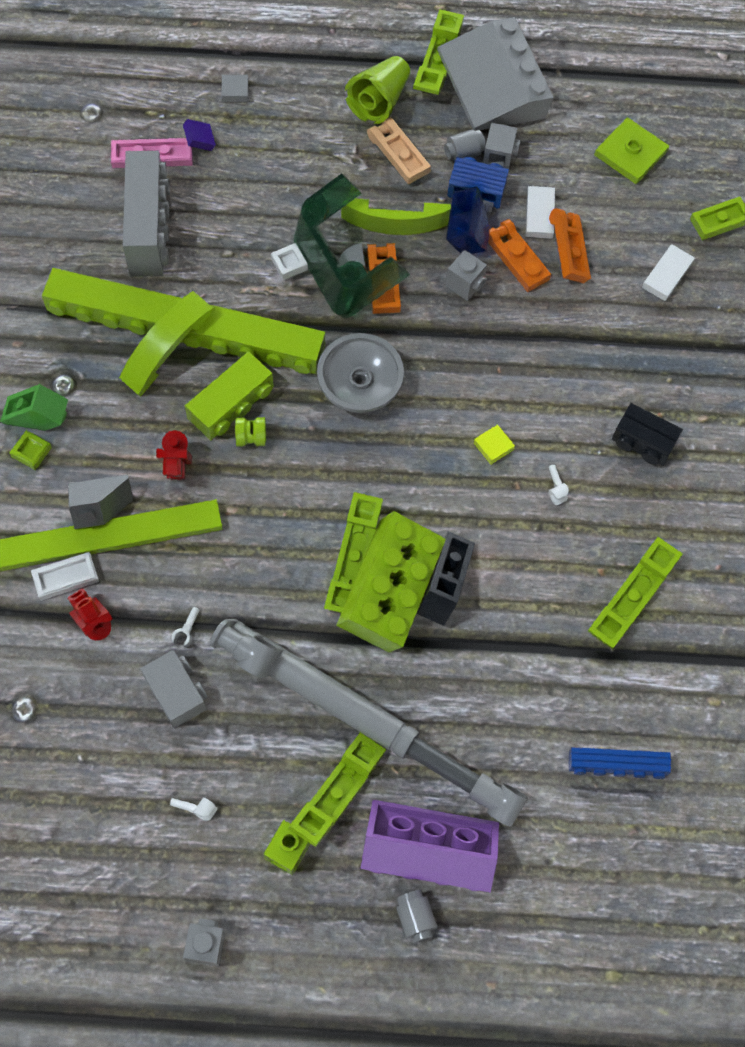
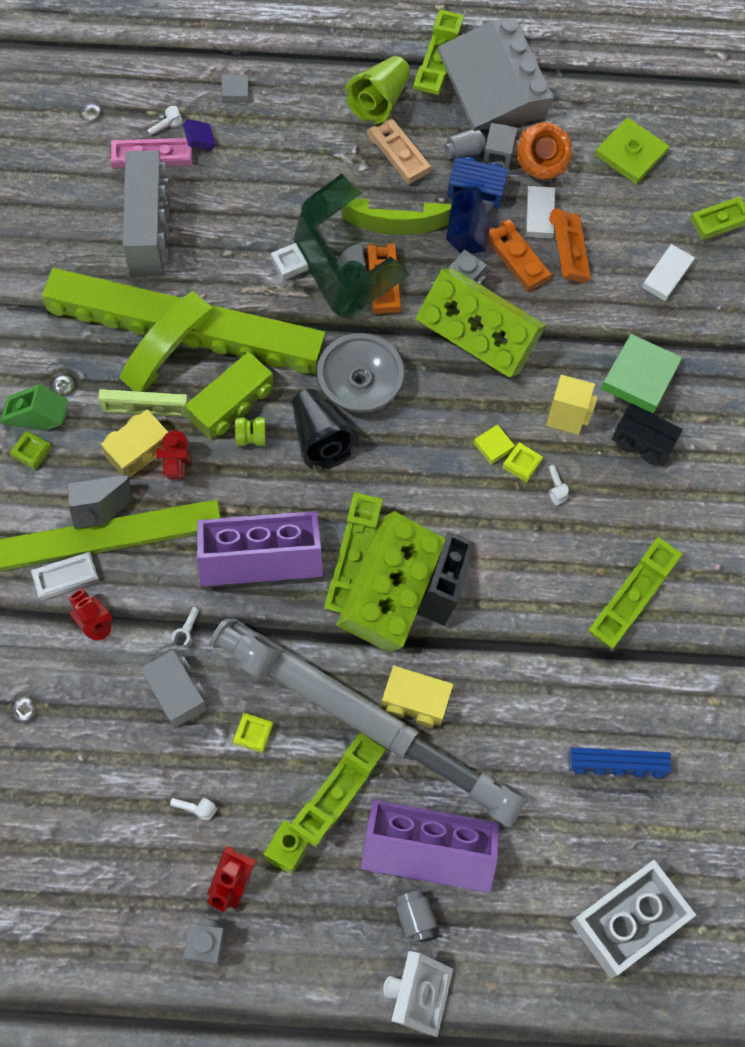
(134, 443): none -> light yellow brick
(137, 402): none -> yellowish green tile
(173, 119): none -> white hand
(230, 879): none -> red hips
(253, 733): none -> neon yellow tile
(259, 548): none -> medium lavender slope
(321, 431): none -> black cone
(416, 697): none -> light yellow brick
(420, 993): none -> white tile
(497, 317): none -> lime brick
(522, 462): none -> neon yellow tile
(544, 151): none -> orange hair
(571, 405): none -> light yellow brick
(632, 919): none -> white brick
(641, 373): none -> bright green tile

